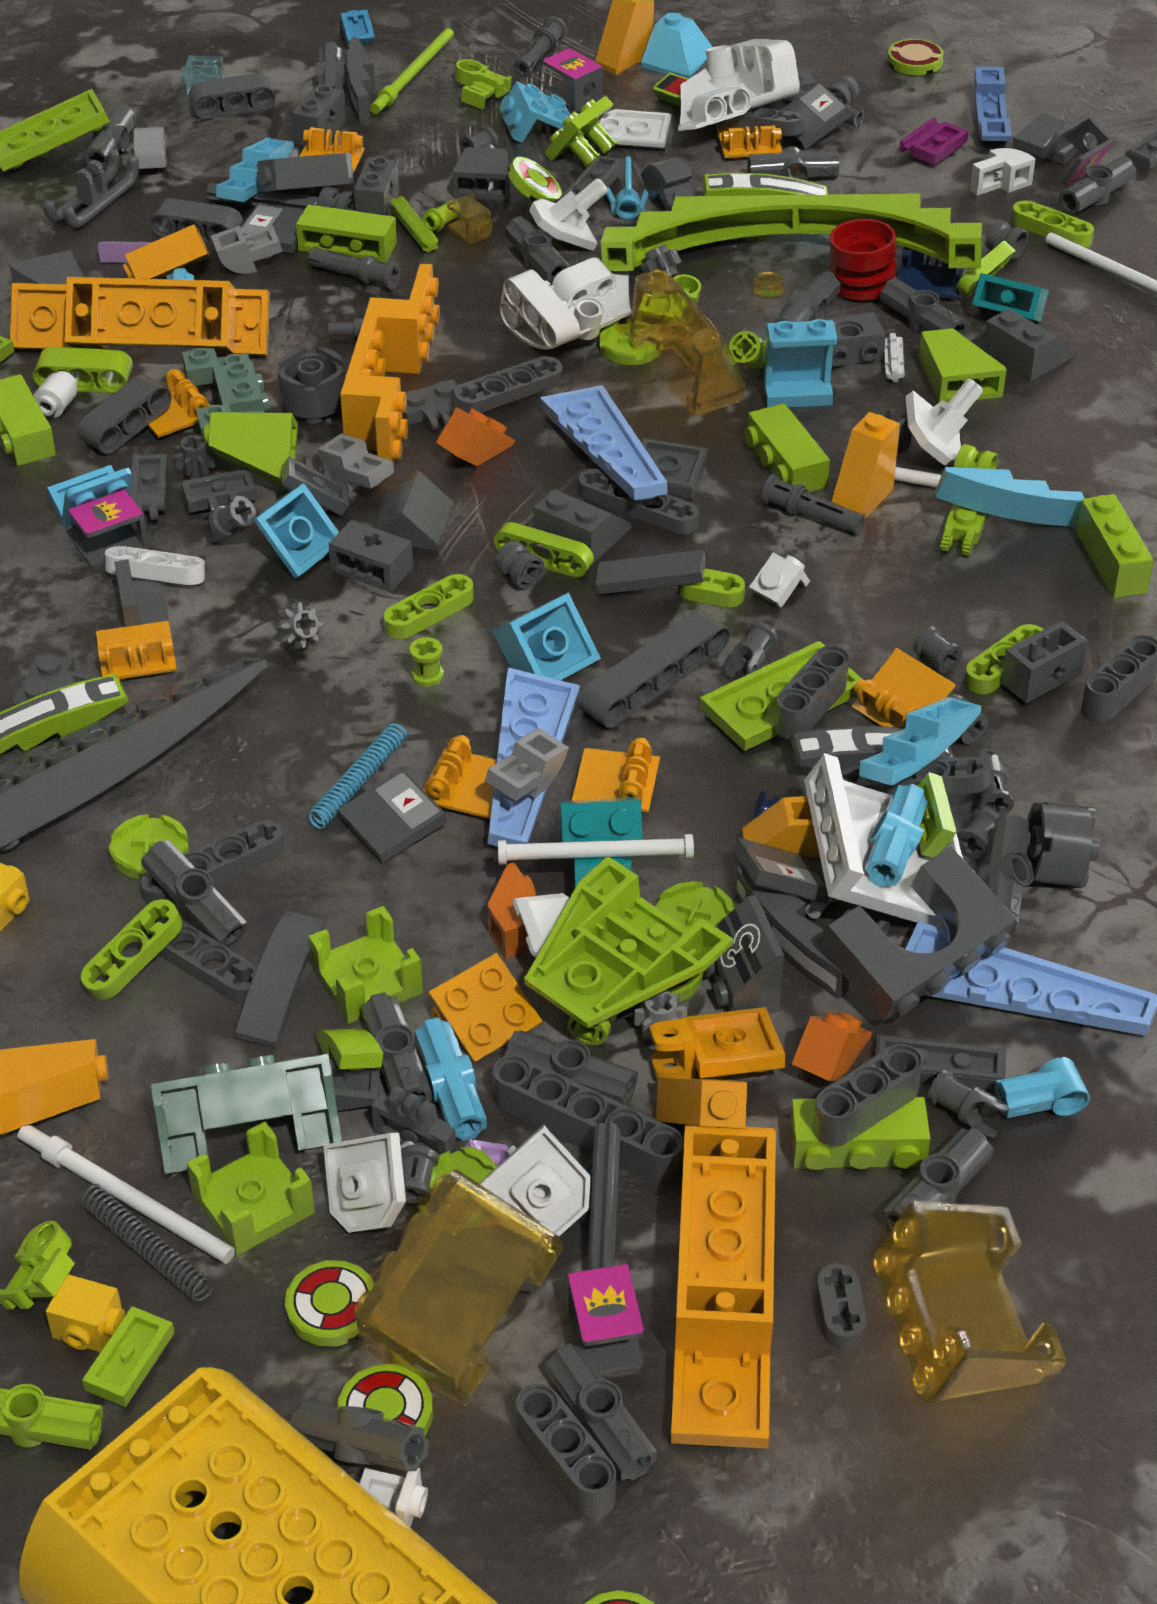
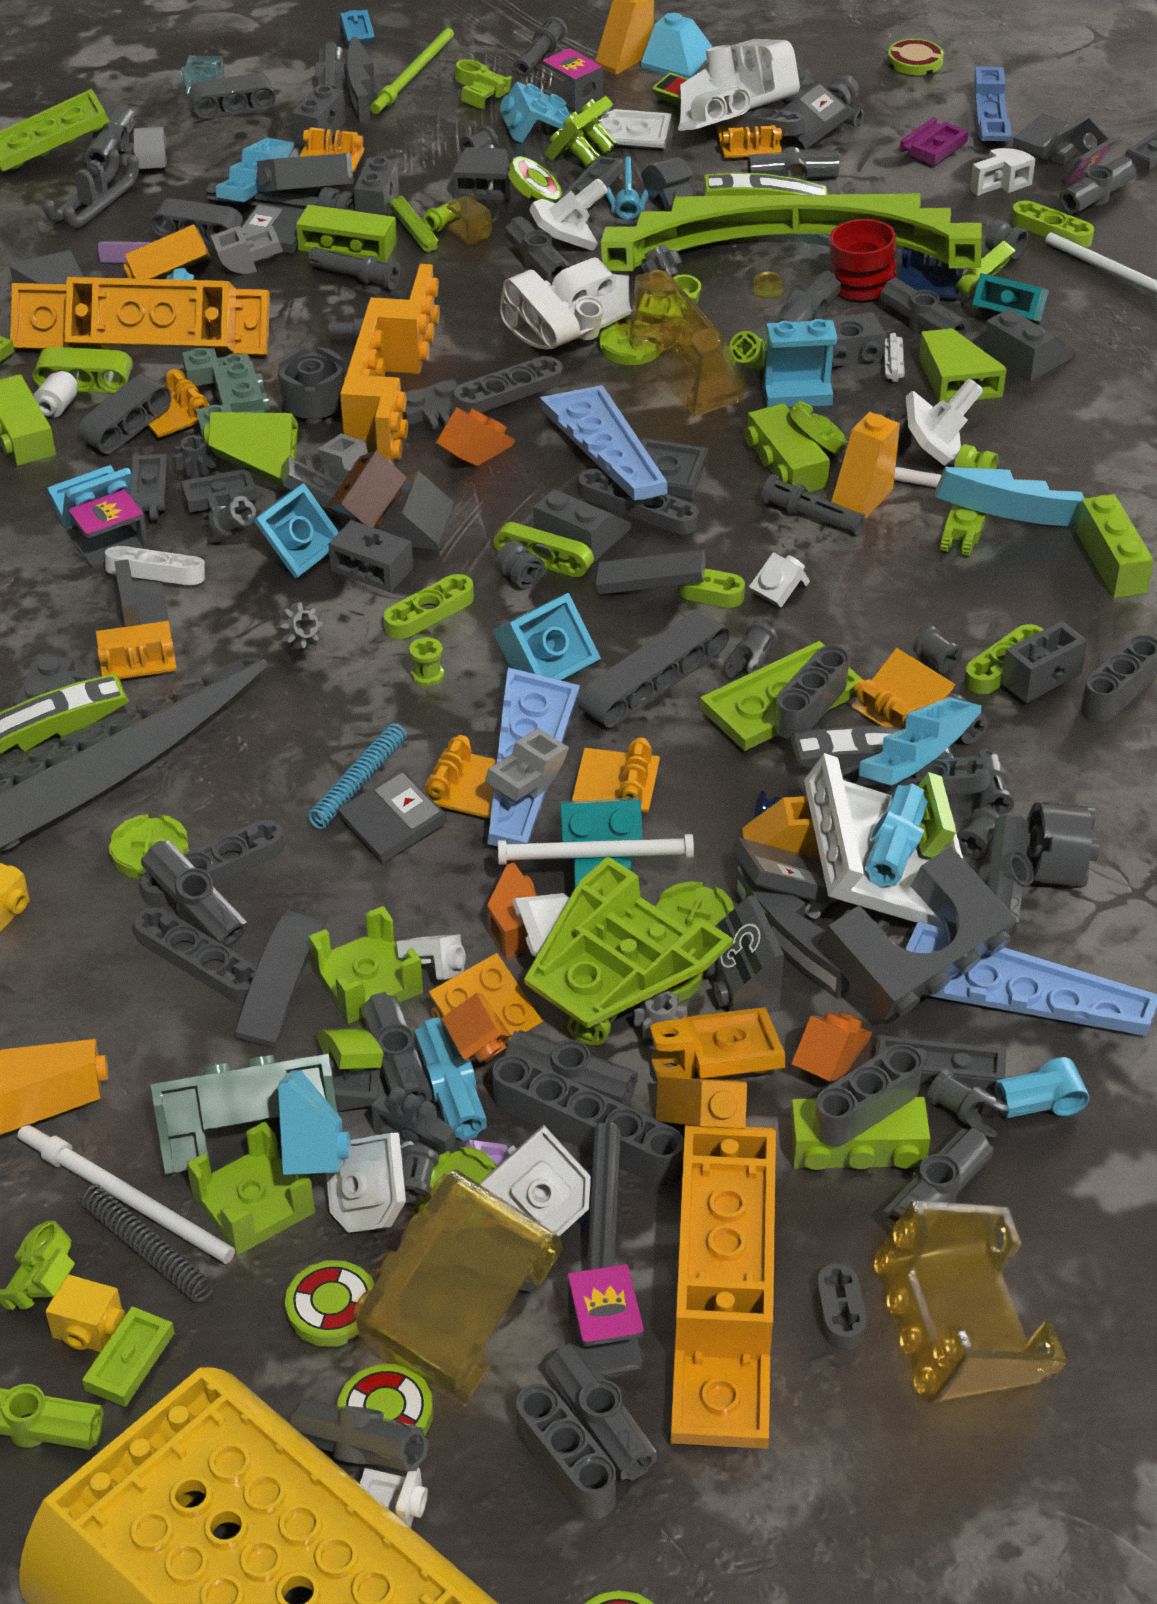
(130, 966): lime beam -> none
(309, 1129): none -> medium azure slope
(367, 491): none -> reddish brown brick
(442, 950): none -> white bracket
(476, 1030): none -> orange slope
(818, 427): none -> lime tile

